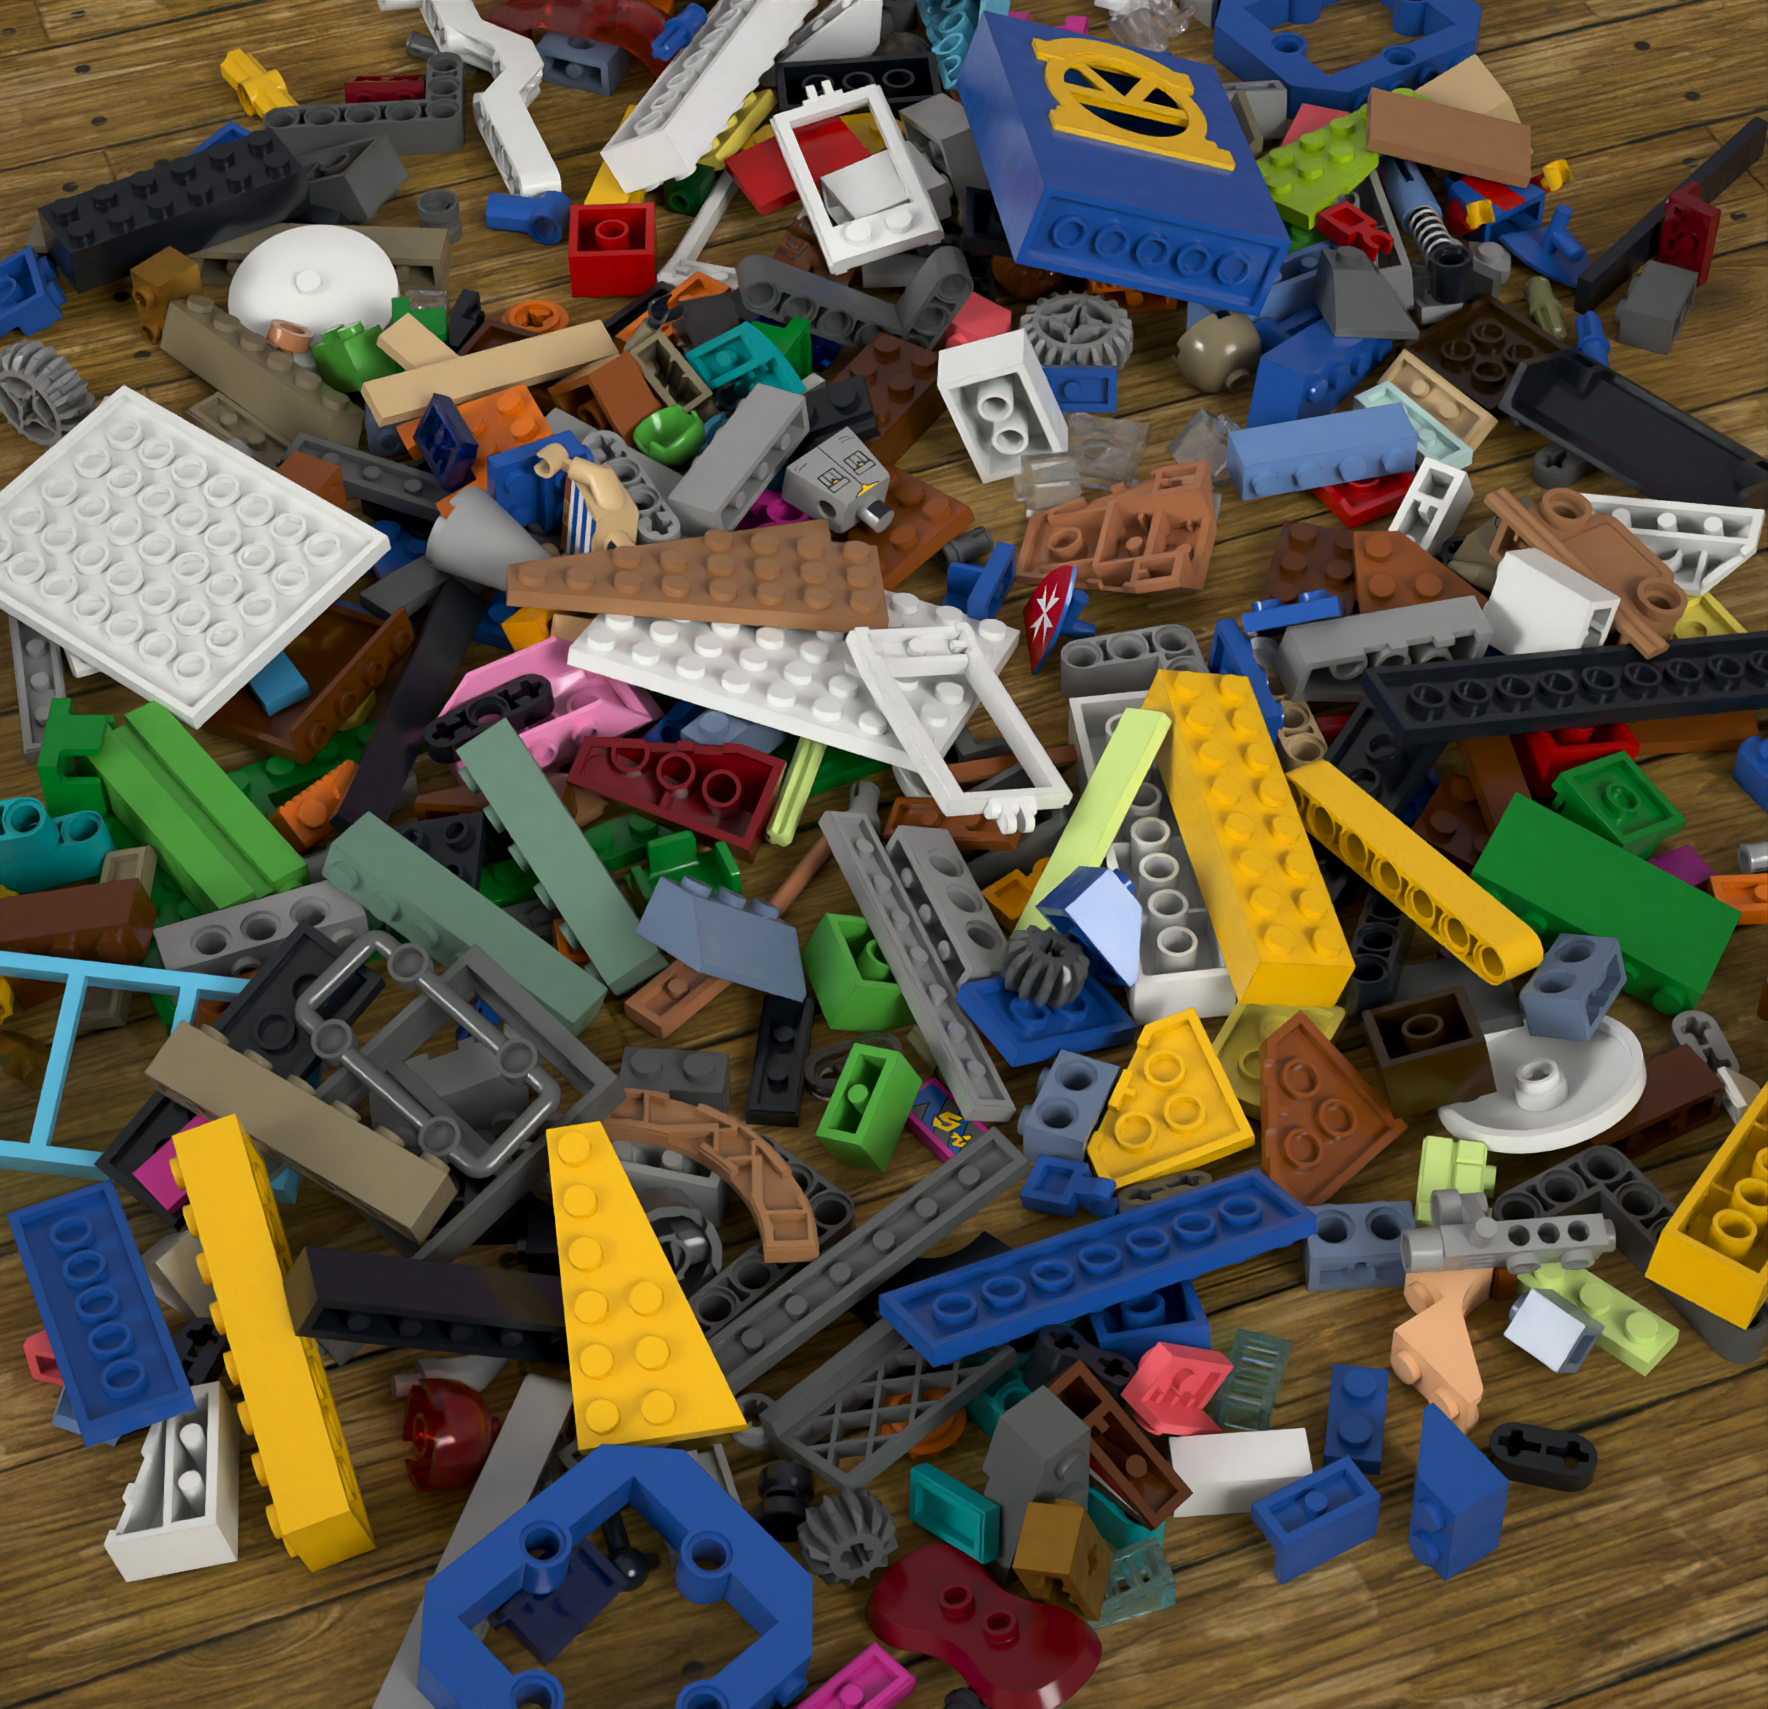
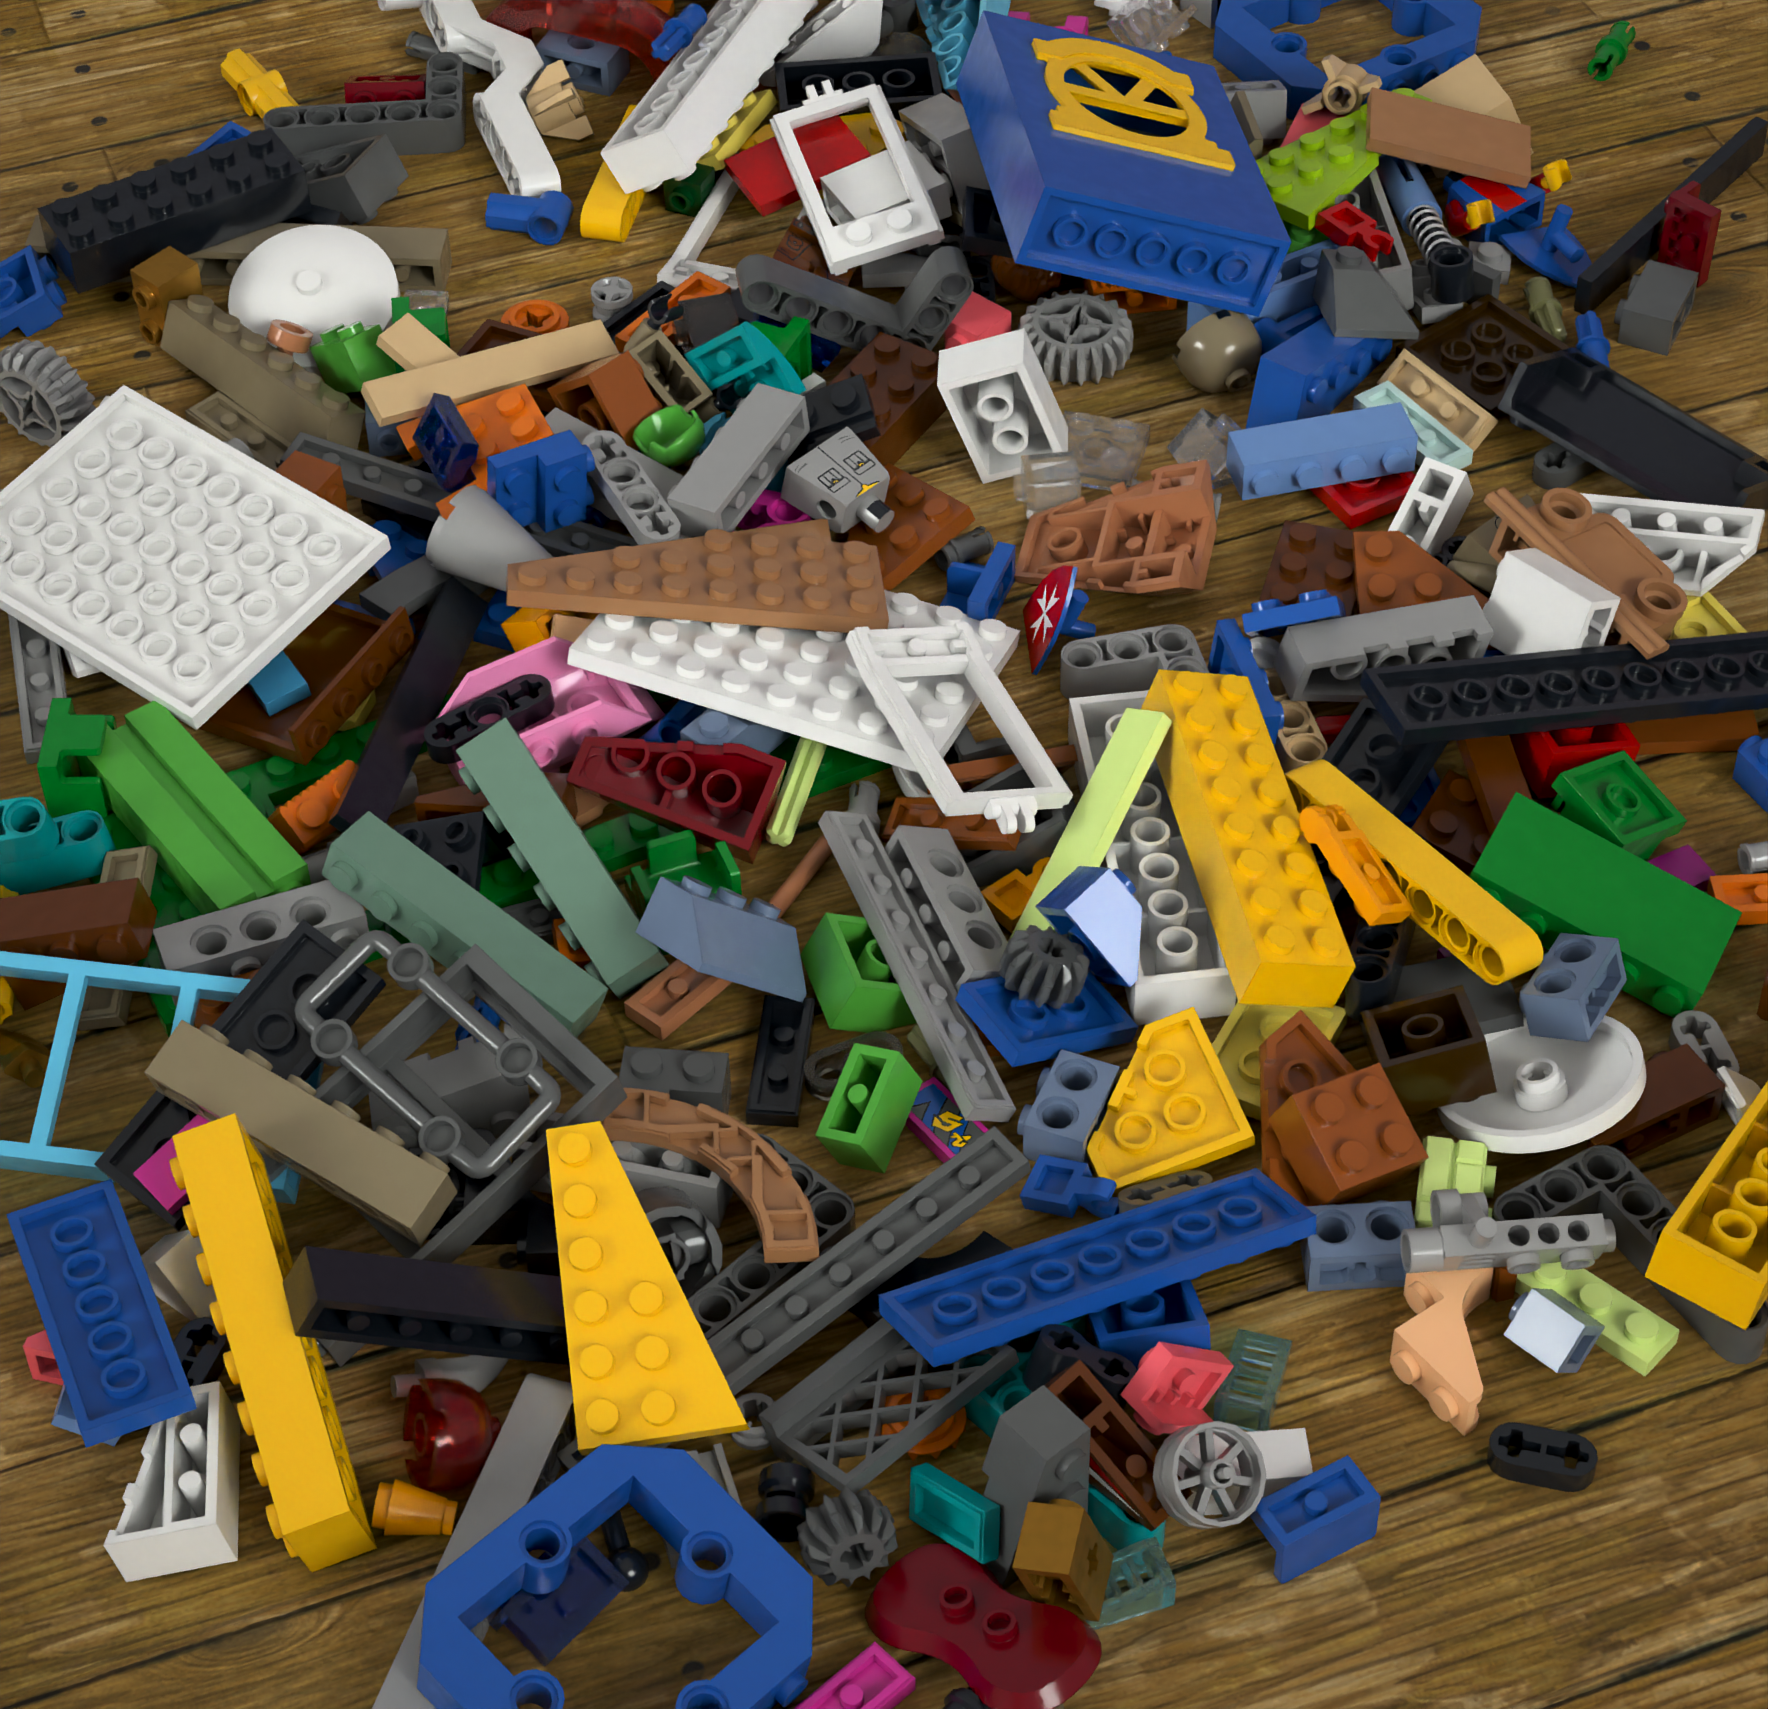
(412, 1511): none -> light orange cone
(440, 210): dark grey wheel -> none
(465, 319): black slope -> none
(556, 106): none -> tan brick
(596, 504): tan torso -> none
(610, 296): none -> light grey wheel
(612, 249): red brick -> none
(1083, 387): blue panel -> none
(1209, 1475): none -> light grey wheel
(1344, 89): none -> tan brick
(1348, 1137): none -> dark orange brick
(1355, 864): none -> light orange hinge
(1356, 1416): blue plate -> none
(1455, 1498): blue slope -> none
(1611, 50): none -> green pin

